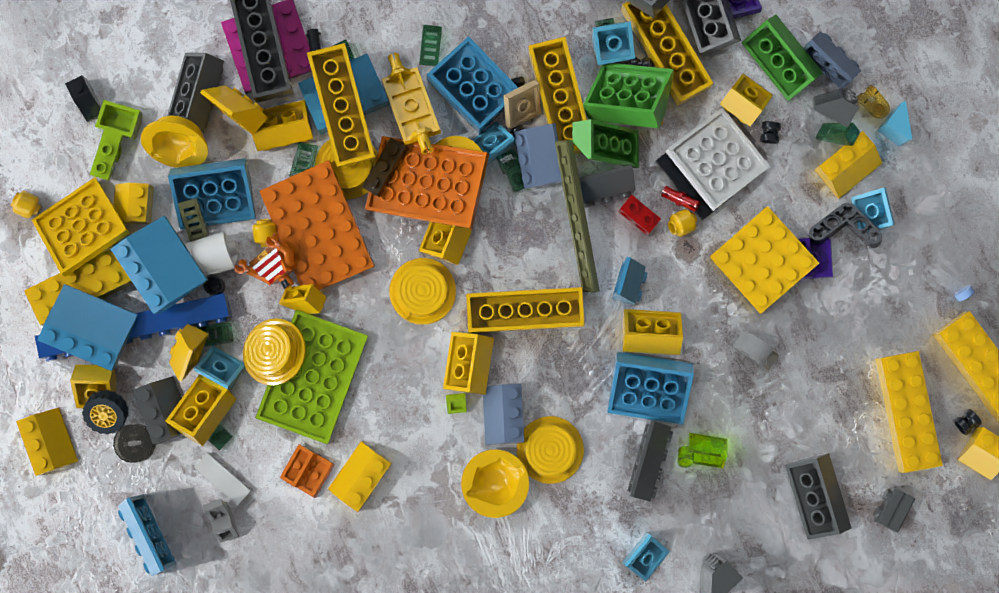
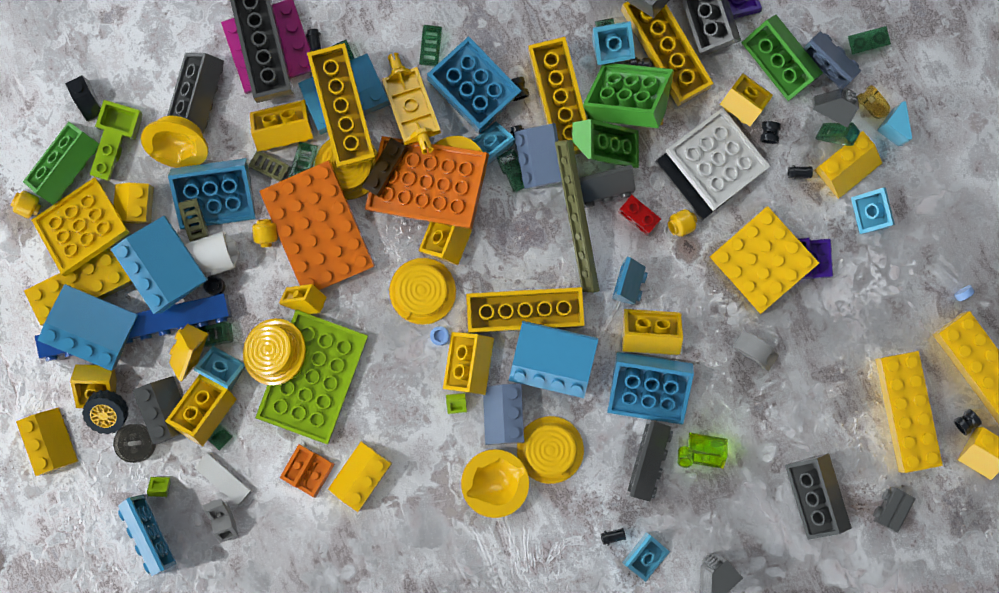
(61, 163): none -> bright green slope
(158, 486): none -> lime plate
(236, 107): yellow slope -> none
(272, 264): torso -> none
(283, 172): none -> olive slope
(439, 336): none -> light blue tile
(522, 104): tan plate -> none
(553, 359): none -> dark azure slope
(613, 536): none -> black pin
(680, 199): red pin -> none
(799, 172): none -> black pin
(849, 221): black beam -> none
(869, 40): none -> clear green slope

